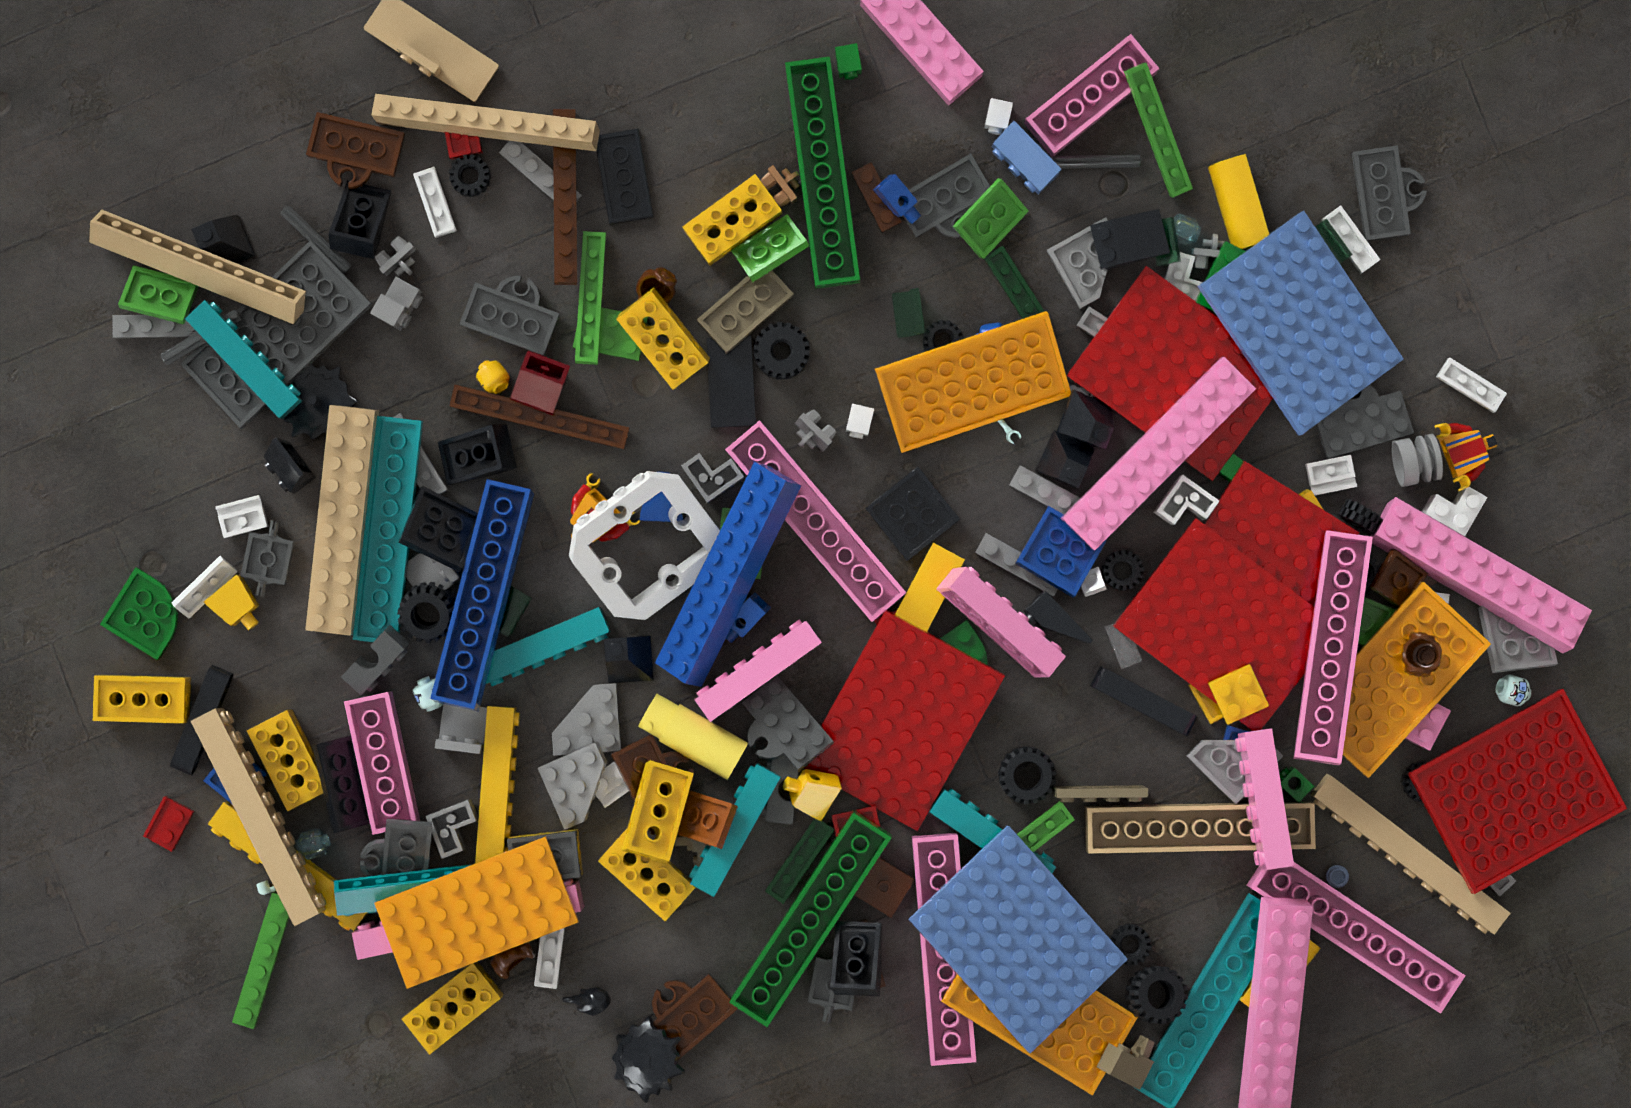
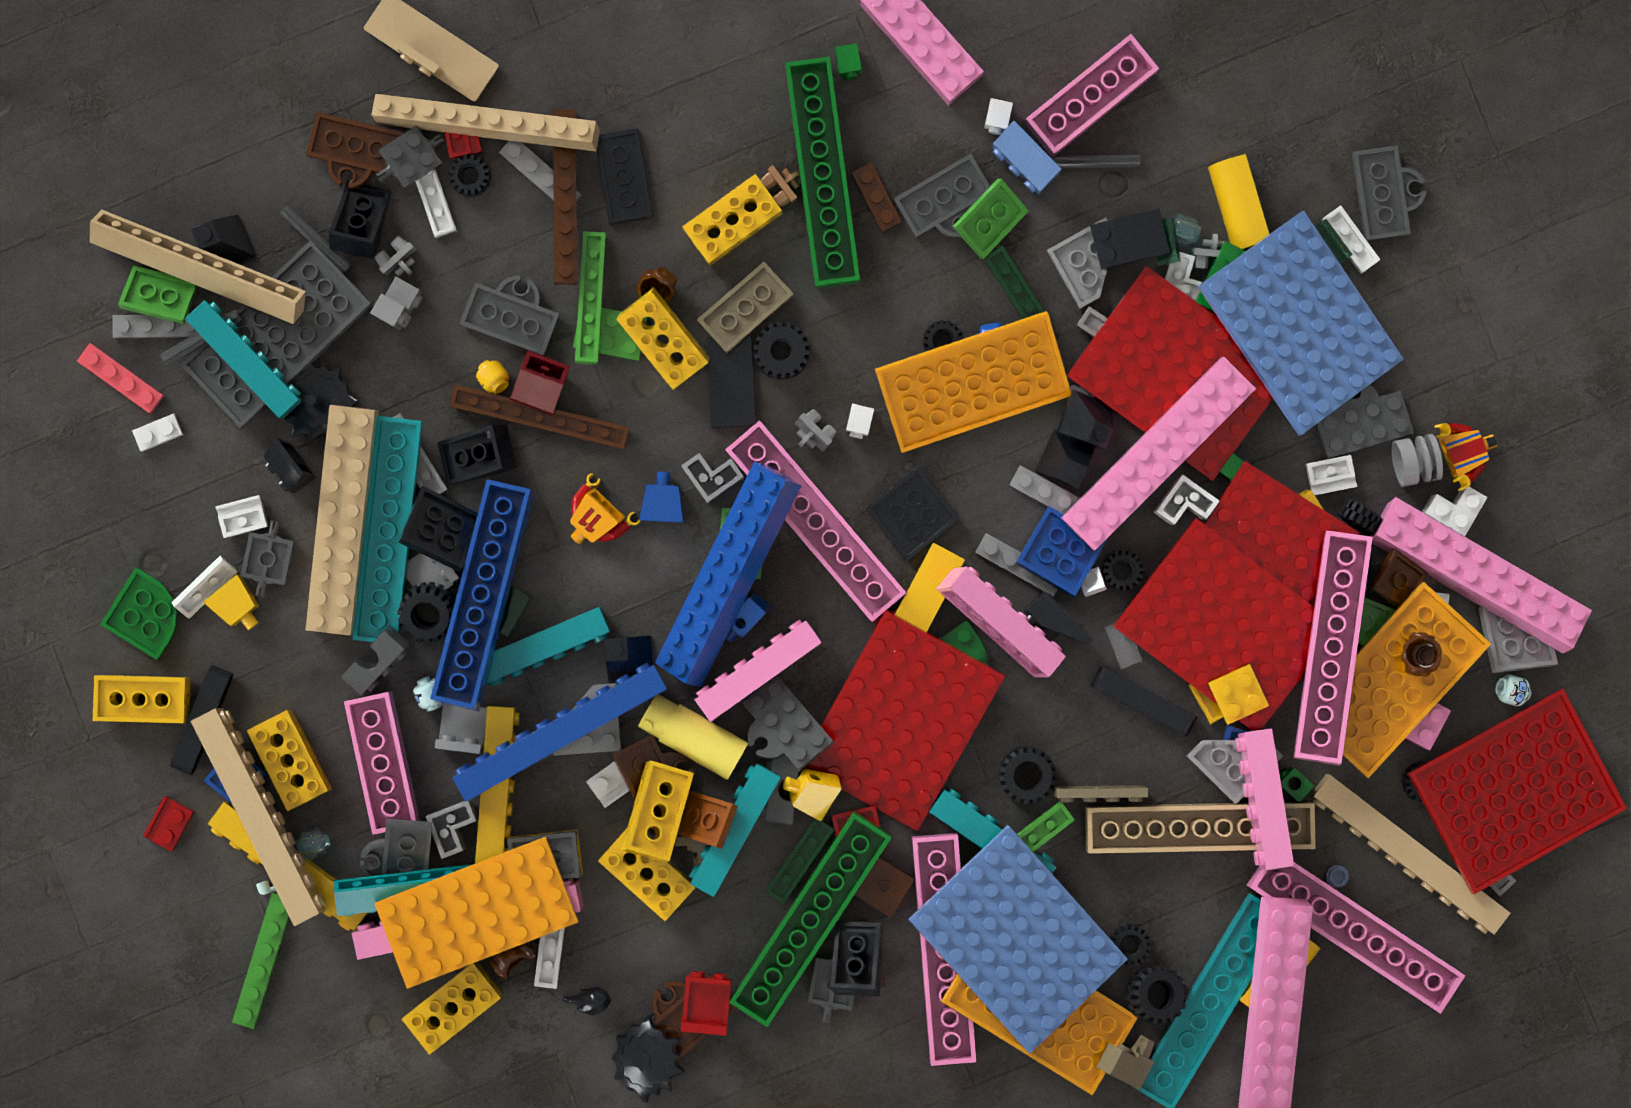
(120, 378): none -> coral plate
(158, 432): none -> white plate
(341, 784): black tile -> none
(410, 157): none -> dark grey plate
(558, 733): none -> blue brick
(574, 782): light grey plate -> none
(603, 518): white panel -> none
(706, 1003): none -> red panel
(770, 248): bright green plate -> none
(889, 192): blue torso -> none
(908, 313): clear green panel -> none
(1008, 430): light aqua hand -> none
(1158, 129): bright green plate -> none
(1471, 385): white plate -> none

